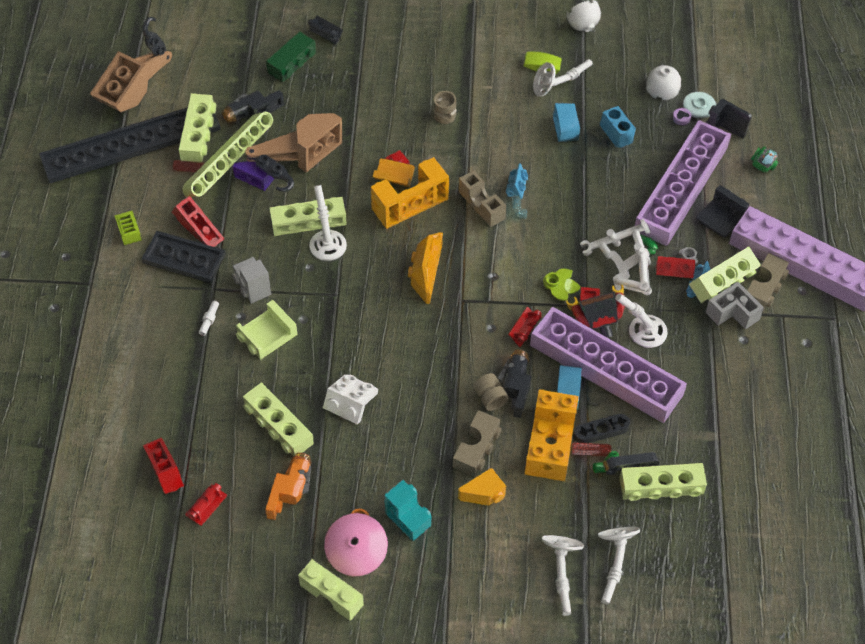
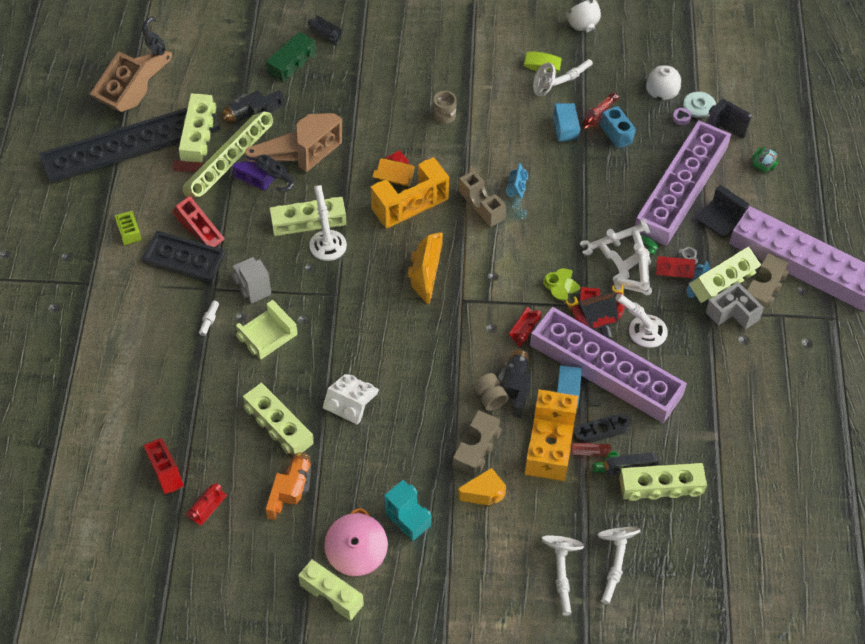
(594, 114): none -> clear red plate

